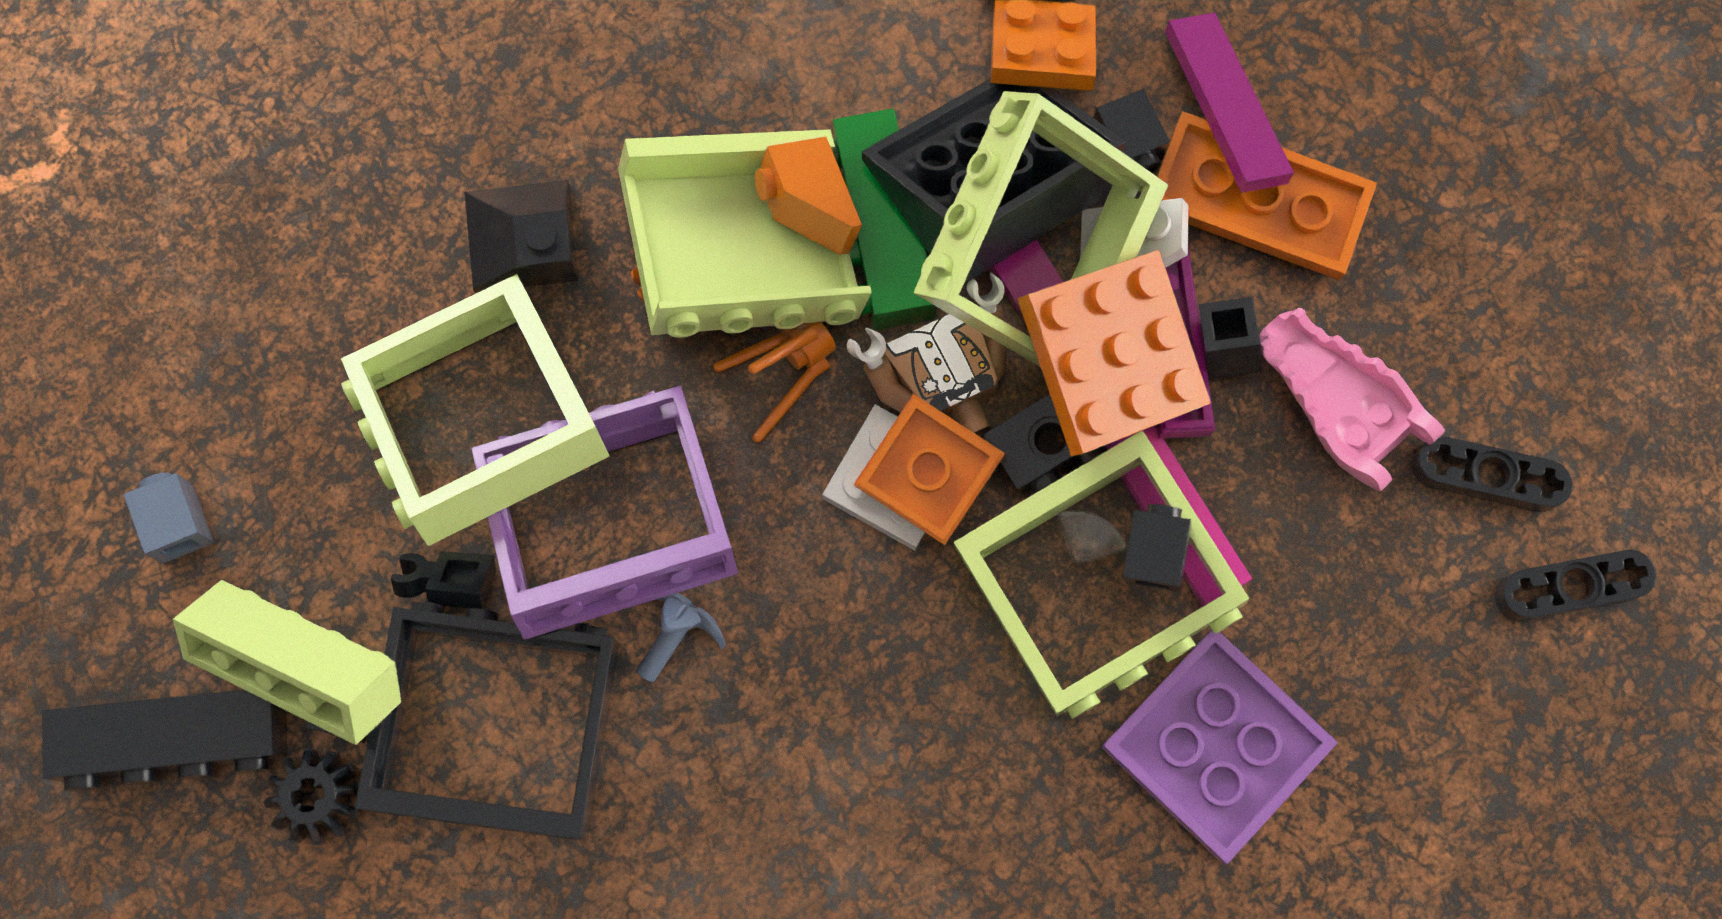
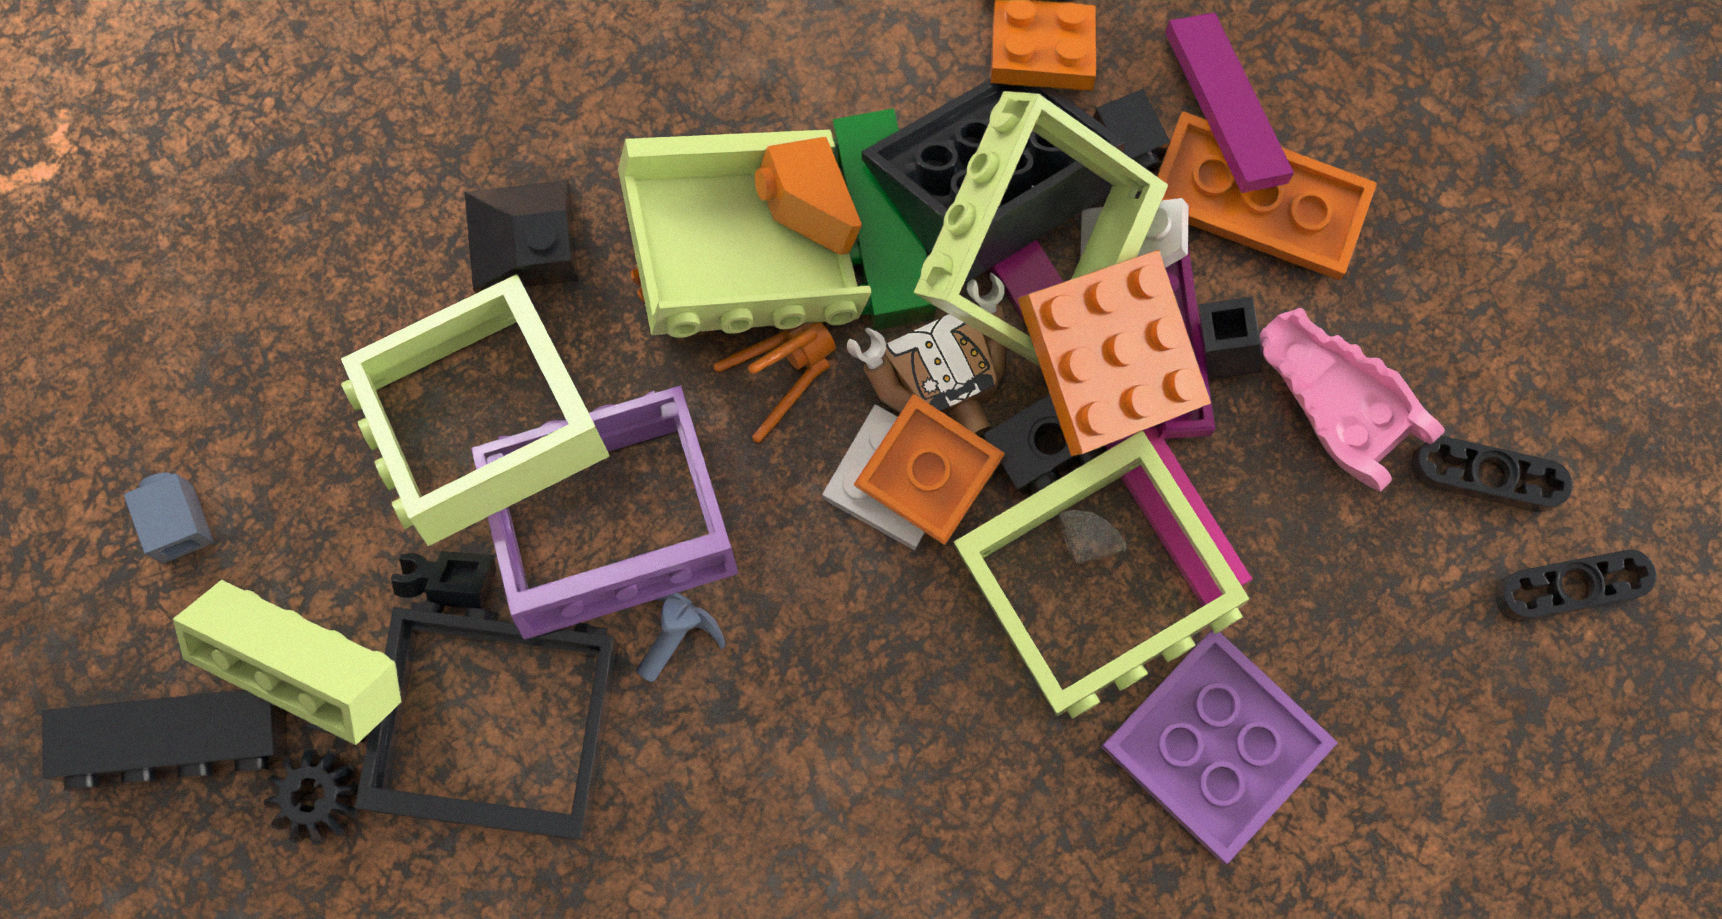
(1158, 548): black brick -> none

